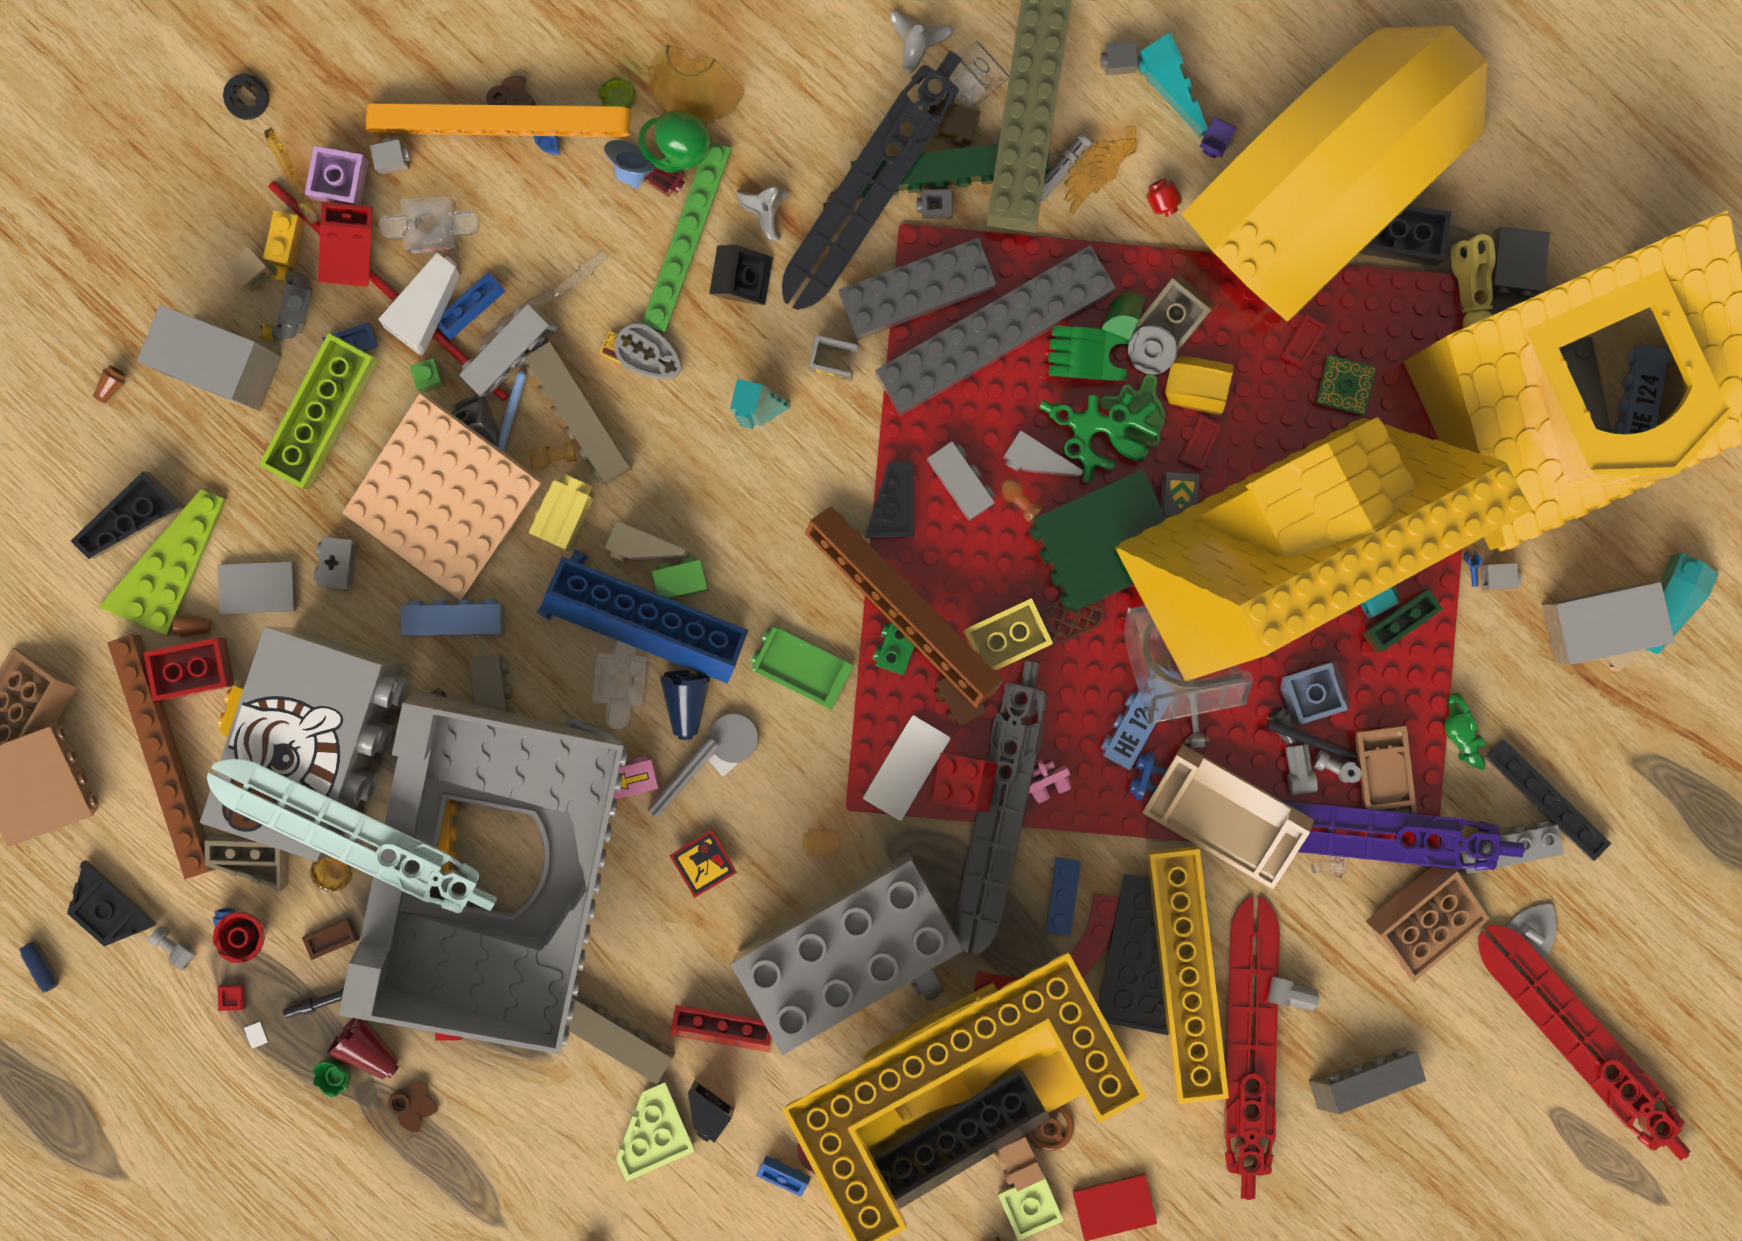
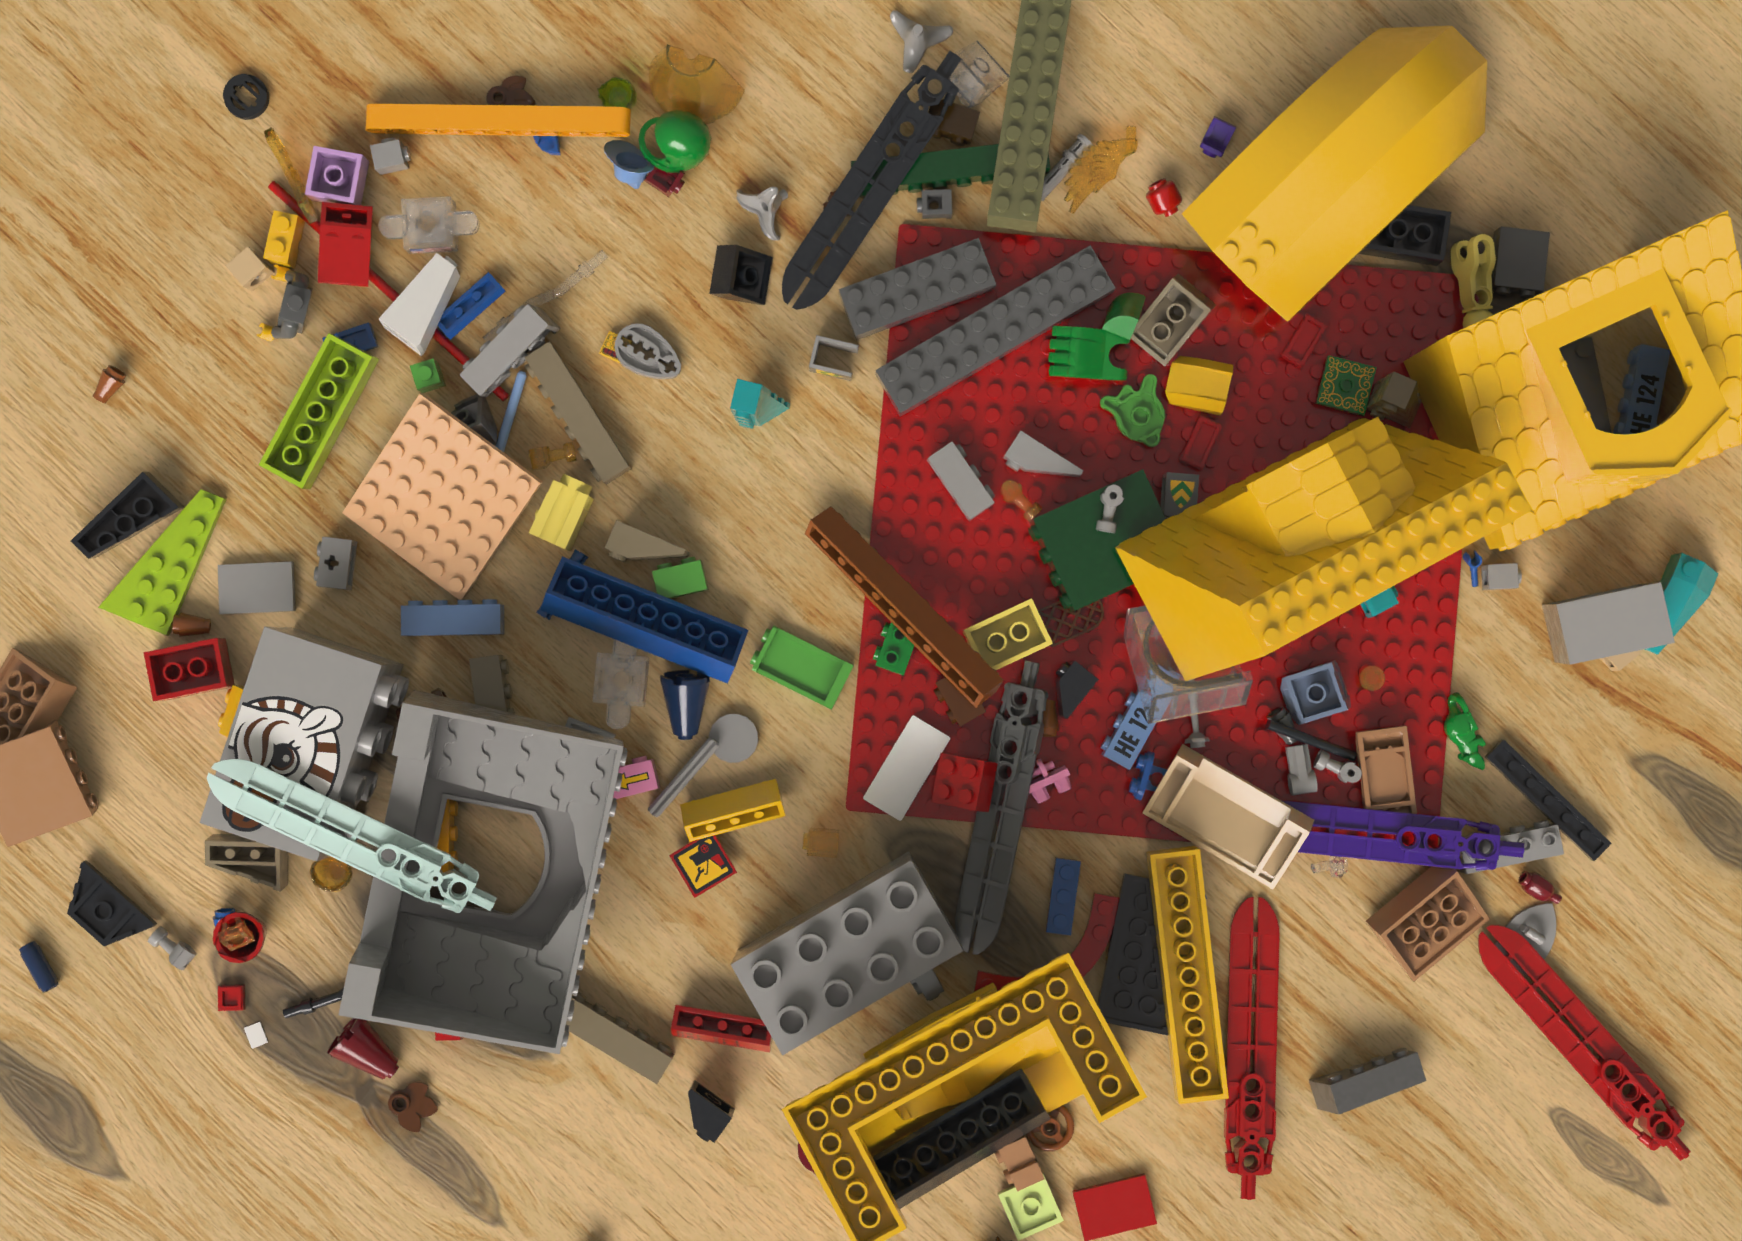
(161, 756): dark orange brick -> none
(209, 358): light grey piece -> none
(235, 936): none -> clear orange tile
(330, 938): reddish brown tile -> none
(332, 1076): green hair -> none
(654, 1134): yellowish green plate -> none
(686, 238): bright green plate -> none
(721, 766): white sticker -> none
(732, 810): none -> yellow brick
(783, 1176): blue plate -> none
(895, 504): black wing -> none
(1050, 720): none -> dark orange cone
(1072, 686): none -> black slope
(1092, 421): green plant -> none
(1111, 499): none -> light grey leg
(1119, 58): dark grey brick -> none
(1153, 349): light grey tile -> none
(1163, 70): teal wedge -> none
(1288, 993): light grey piece -> none
(1372, 678): none -> plate
(1395, 399): none -> dark tan wedge
(1402, 620): dark green brick -> none
(1538, 887): none -> dark red plant

